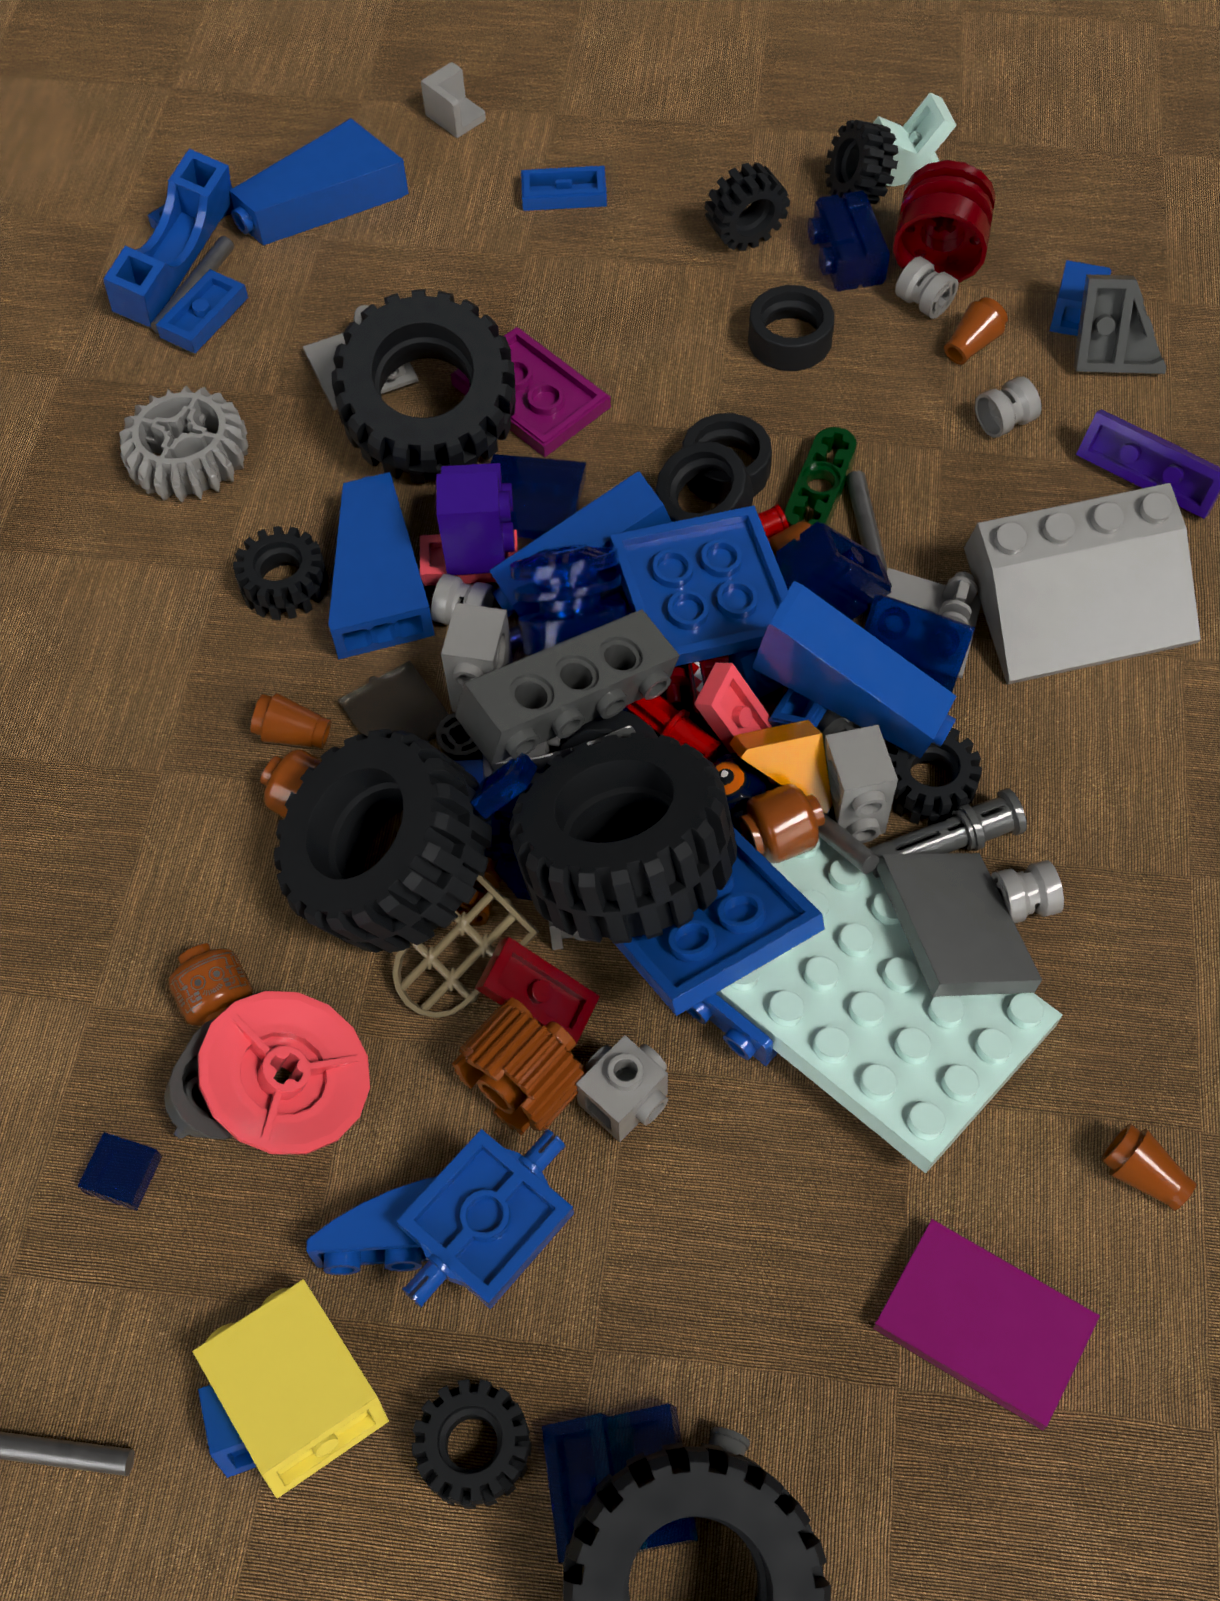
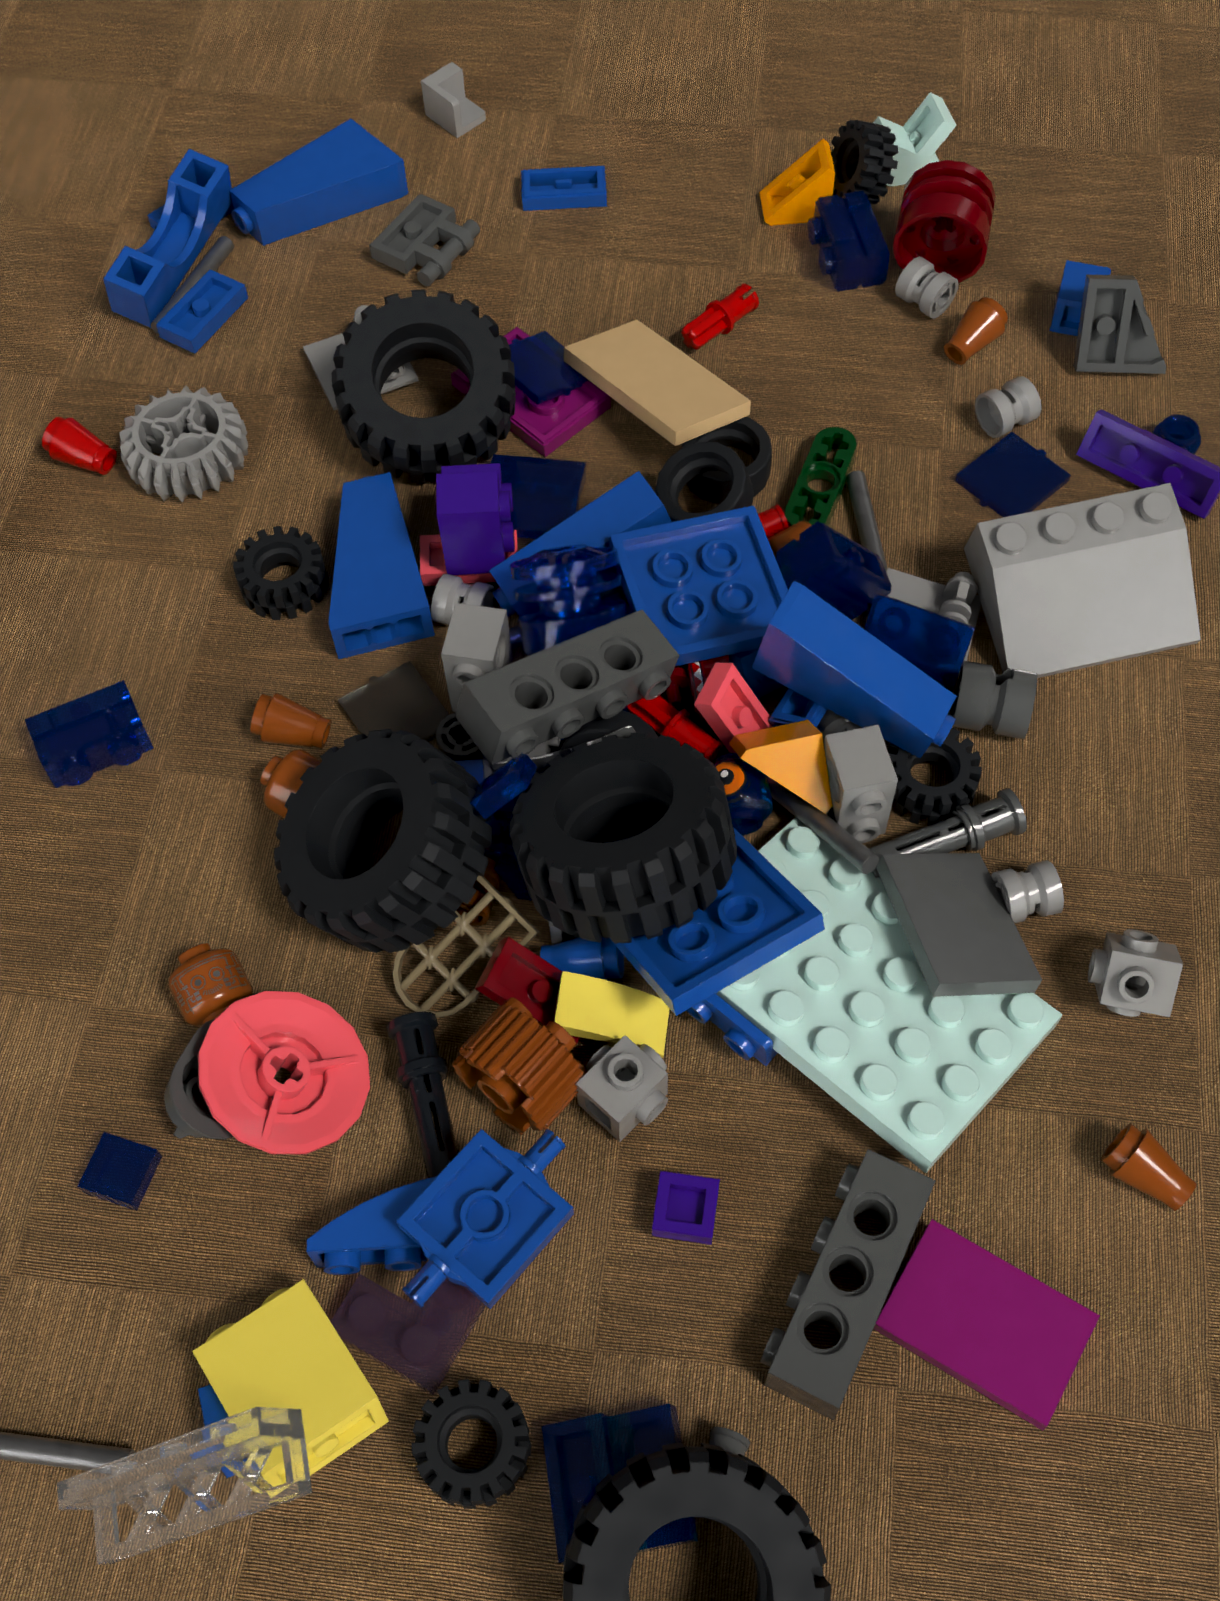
(76, 445): none -> red cone
(89, 735): none -> clear blue brick
(177, 1462): none -> clear fence
(404, 1336): none -> clear purple plate
(415, 232): none -> dark grey plate
(423, 1071): none -> black pin
(542, 368): none -> clear blue piece
(586, 958): none -> blue cone
(609, 1011): none -> light yellow slope
(657, 382): none -> tan tile
(685, 1207): none -> dark purple plate
(719, 317): none -> red axle
(750, 186): black tyre -> none
(782, 822): dark orange head -> none
(791, 303): black tyre -> none
(794, 192): none -> light orange slope
(823, 1375): none -> dark grey brick
(994, 699): none -> dark grey wheel
(1012, 477): none -> clear blue piece
(1136, 973): none -> light grey brick
(1180, 431): none -> clear blue plate

